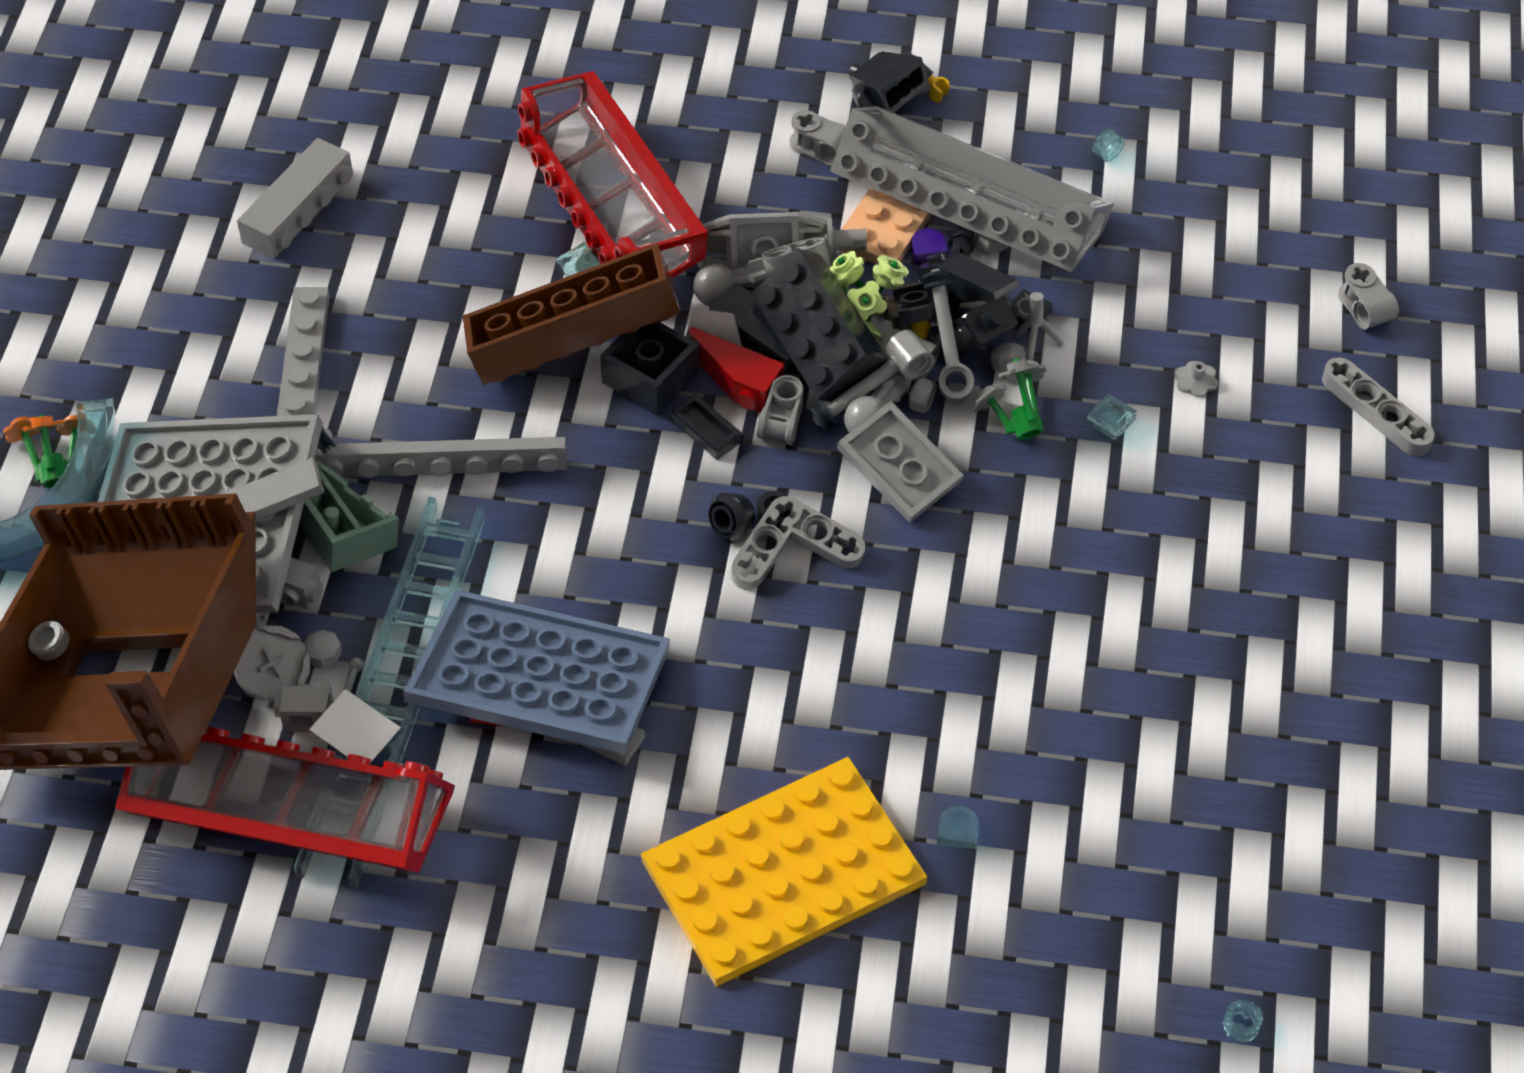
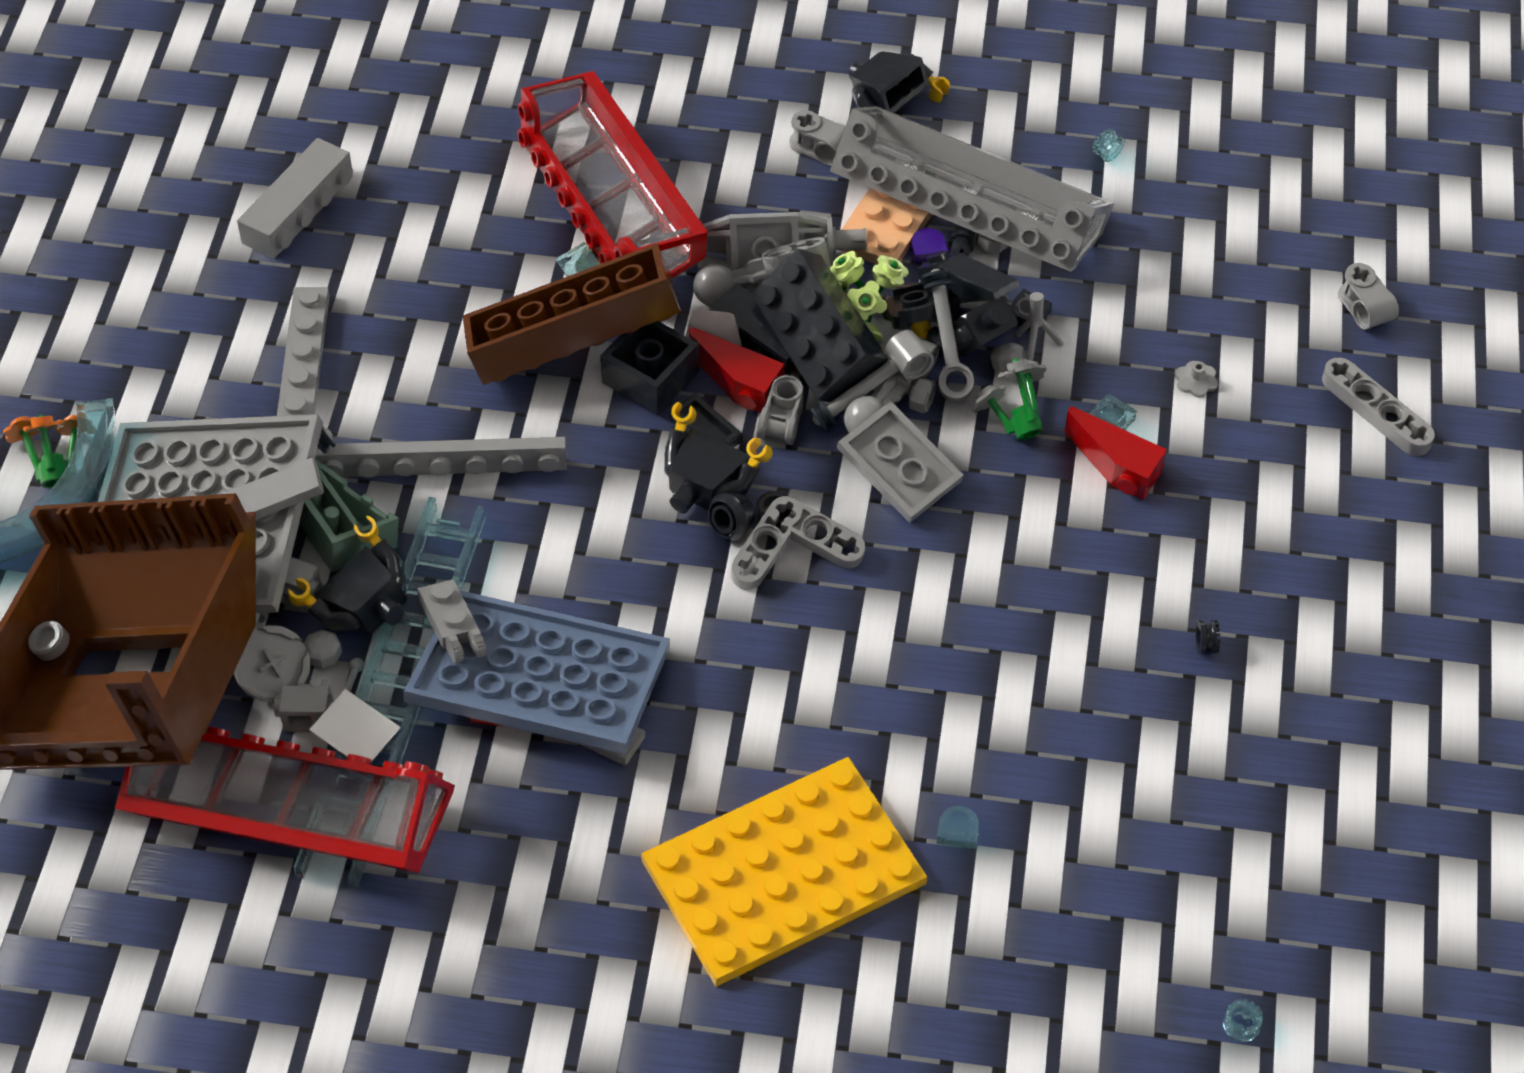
(362, 592): none -> black torso
(451, 619): none -> light grey hinge
(705, 466): none -> black torso
(1117, 454): none -> red slope
(1207, 637): none -> black bush

